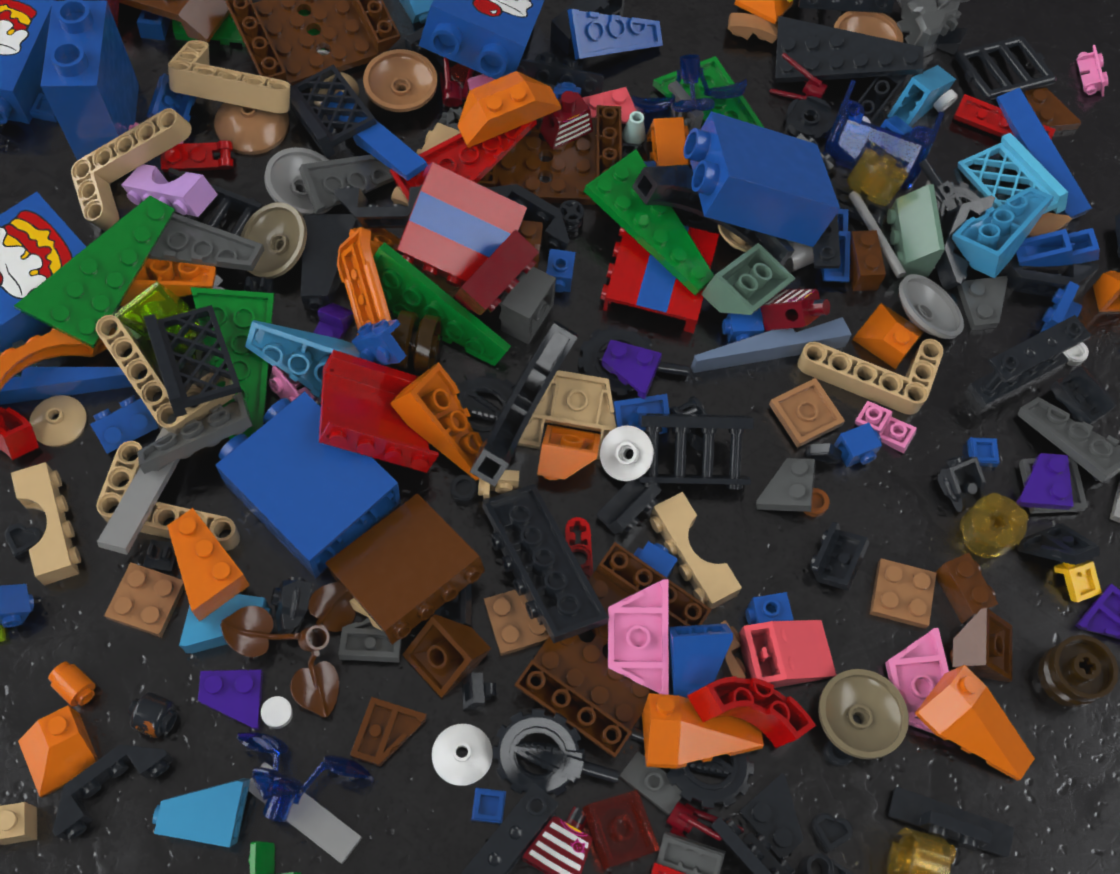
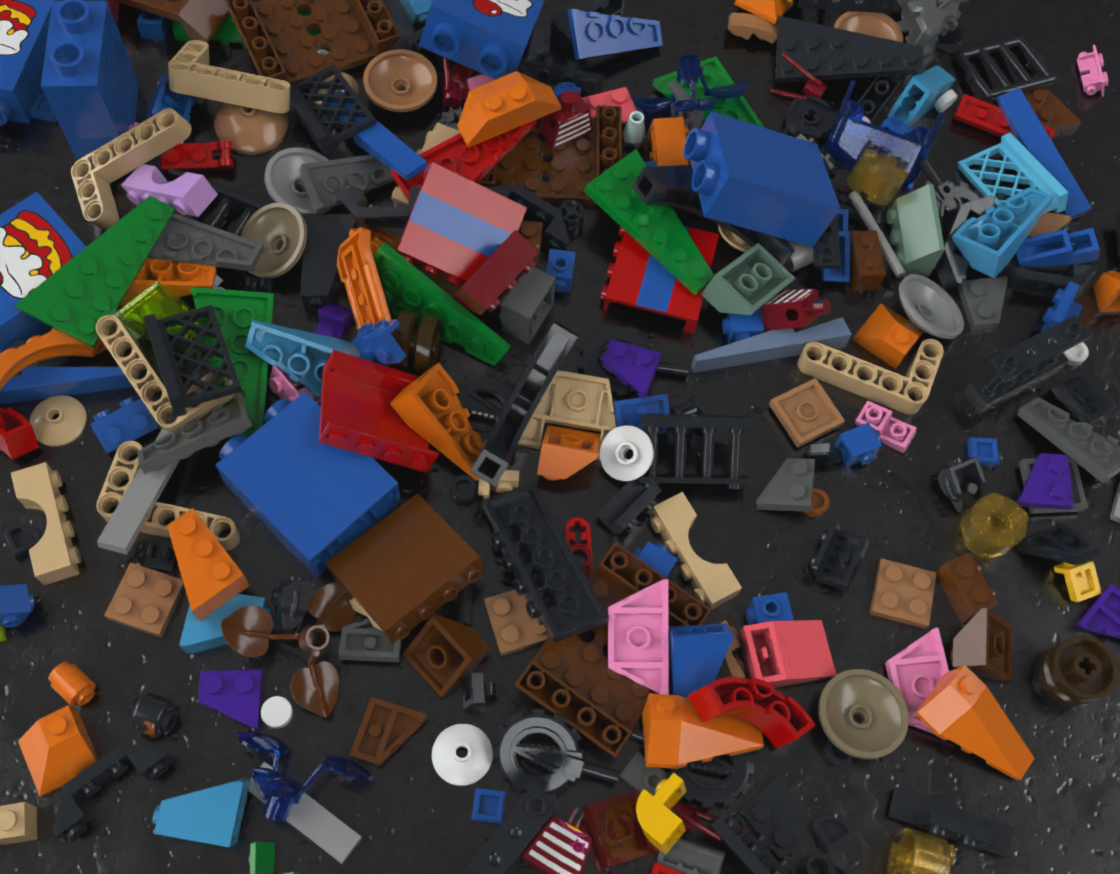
(655, 813): none -> yellow brick

